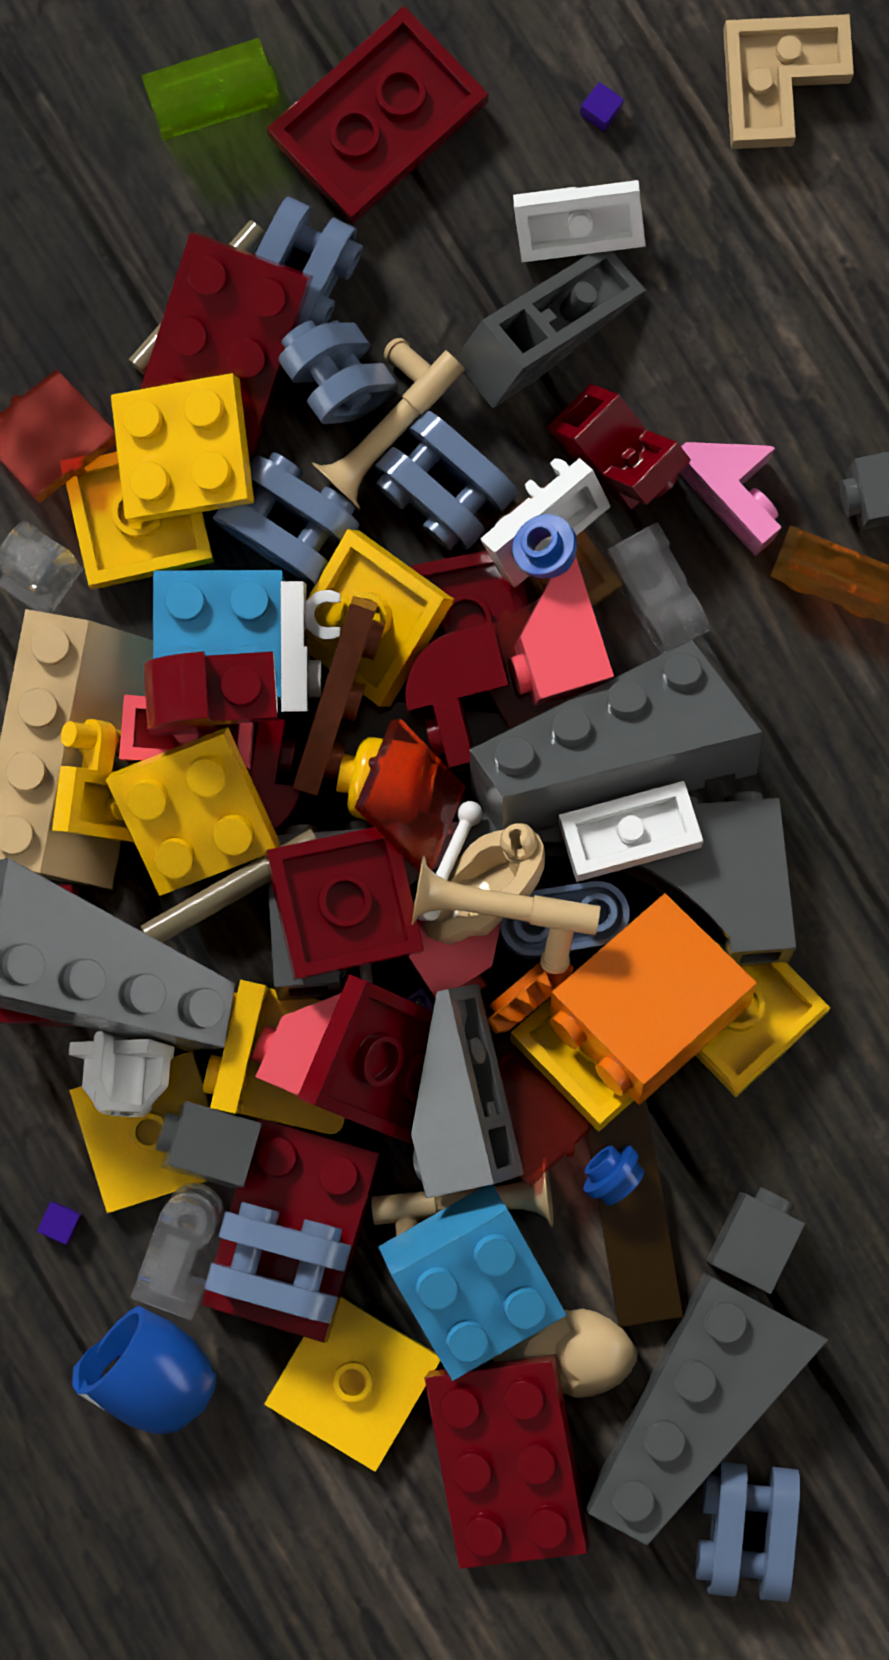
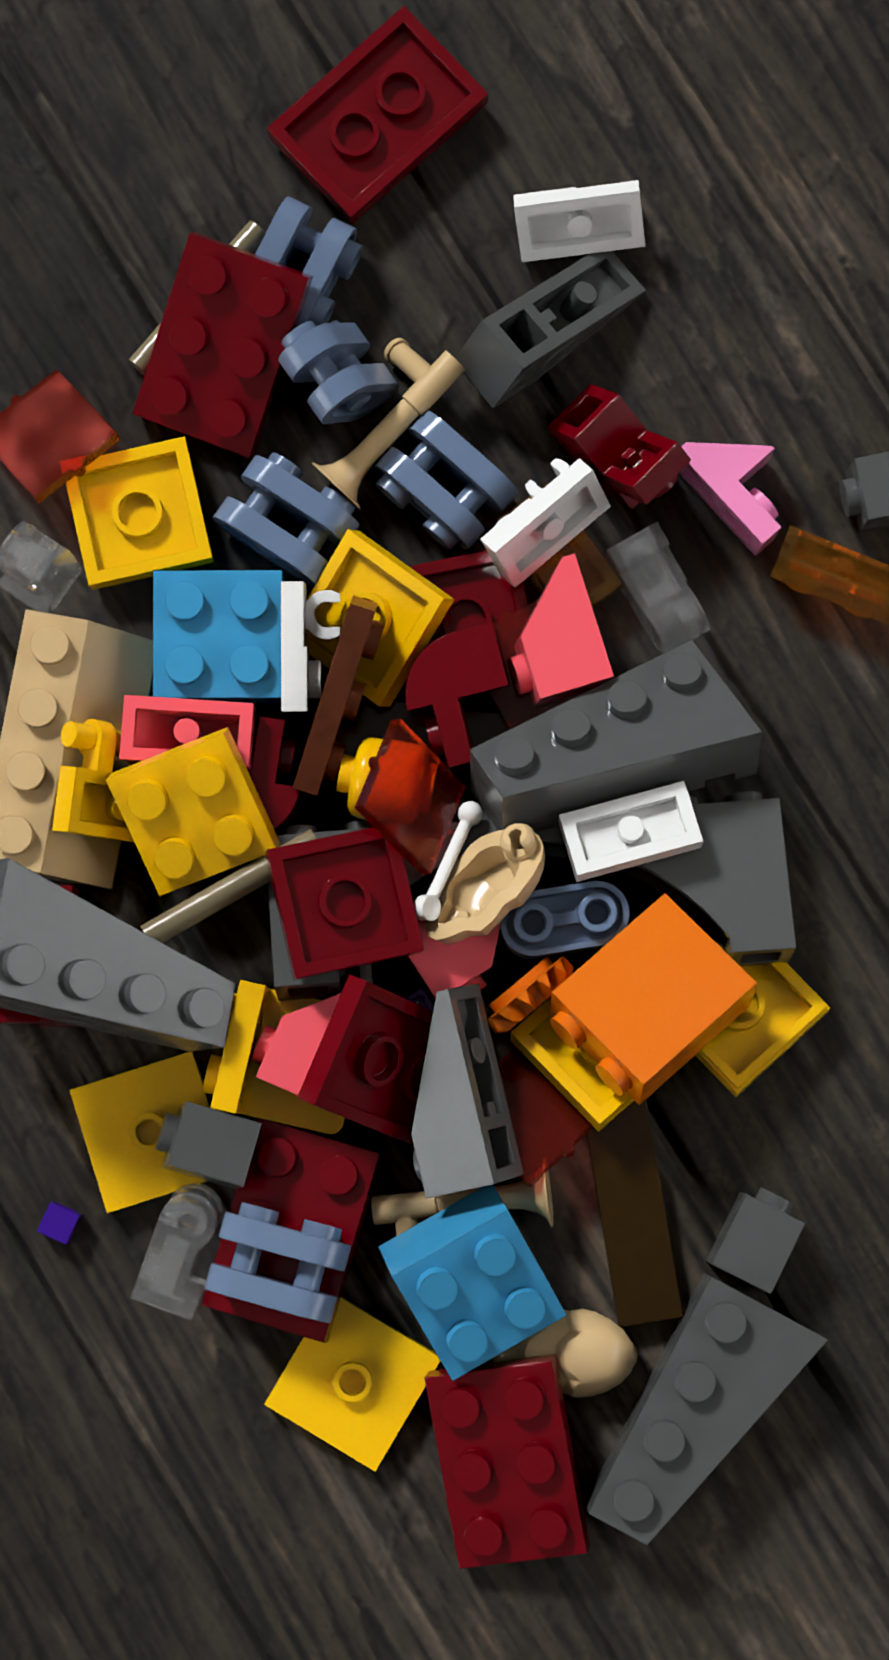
(122, 1073): white piece -> none
(156, 1382): blue piece -> none
(182, 448): yellow plate -> none
(201, 691): dark red brick -> none
(211, 89): clear neon green panel -> none
(553, 559): plate -> none
(558, 915): tan piece -> none
(601, 106): dark purple piece -> none
(613, 1174): blue plate -> none
(722, 1557): sand blue brick -> none
(771, 57): tan plate -> none

